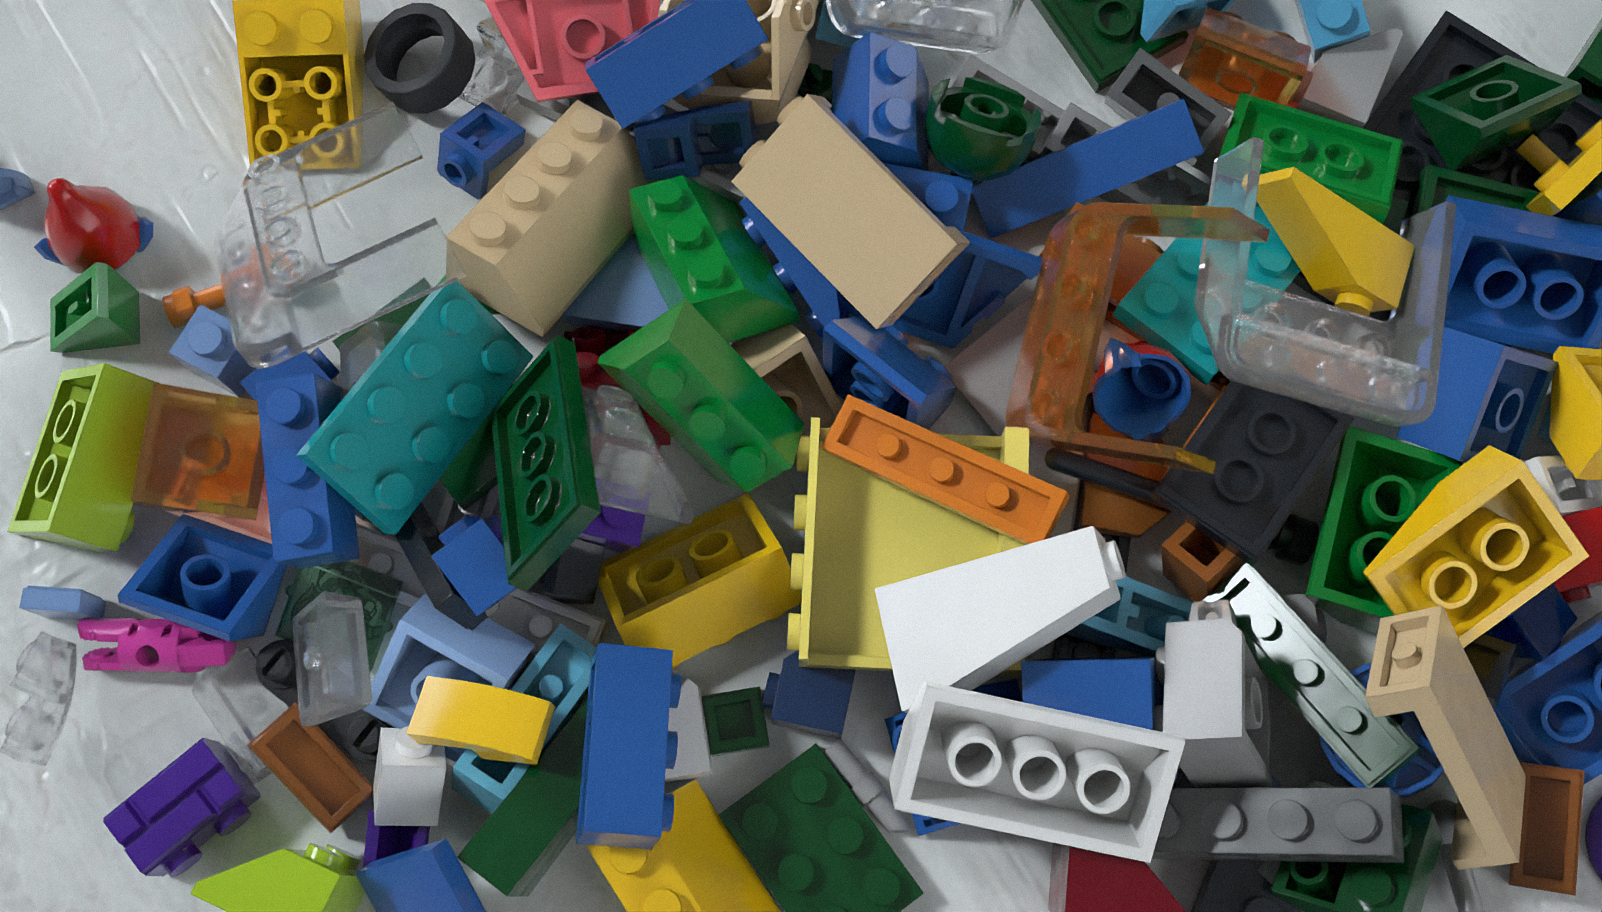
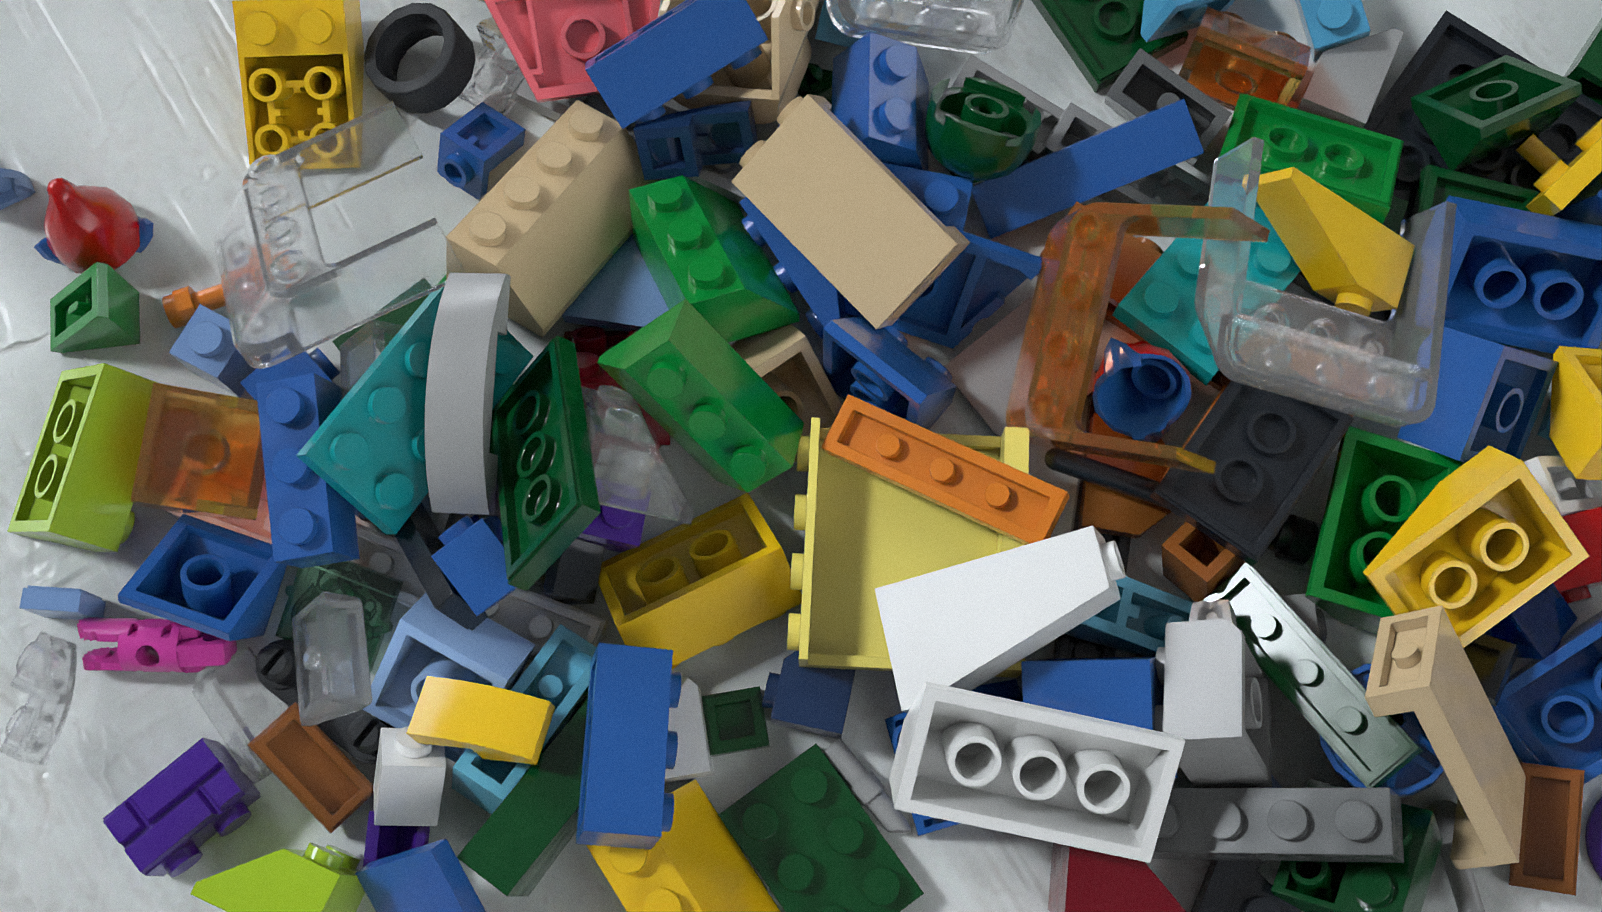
(461, 393): none -> light grey slope

